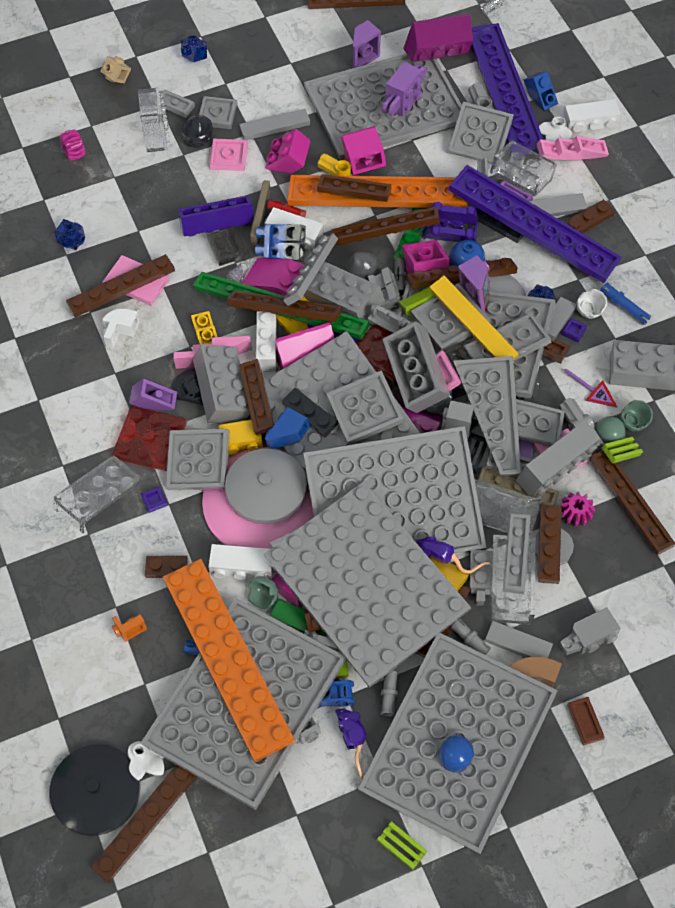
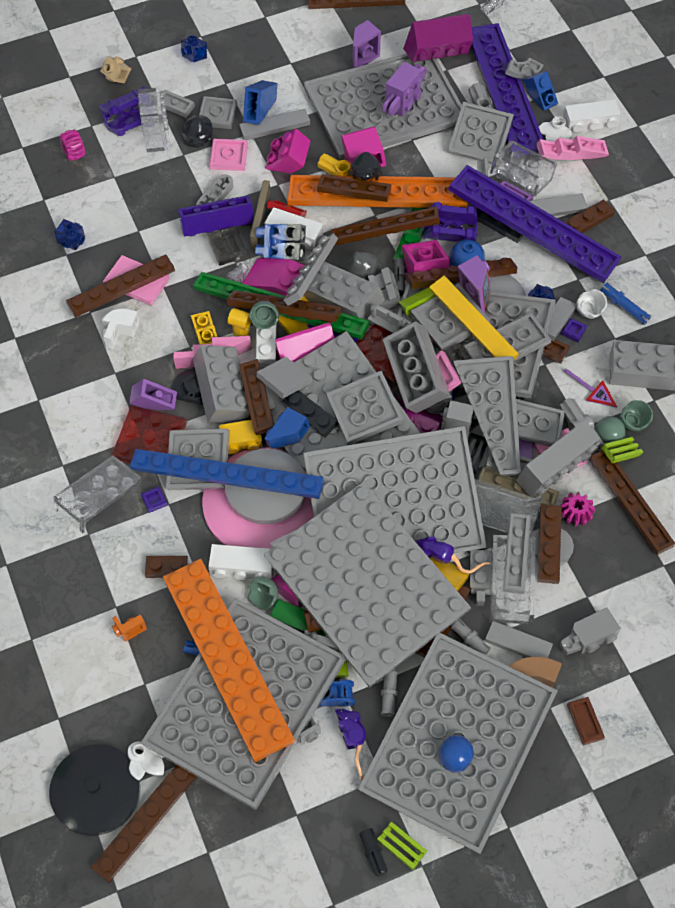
(125, 119): none -> dark purple piece
(217, 187): none -> light grey beam
(228, 473): none -> blue plate
(240, 322): none -> yellow piece
(259, 100): none -> blue slope
(264, 314): none -> sand green hair
(284, 377): none -> light grey tile
(365, 167): none -> black hair
(373, 852): none -> black axle
(523, 69): none -> light grey tile

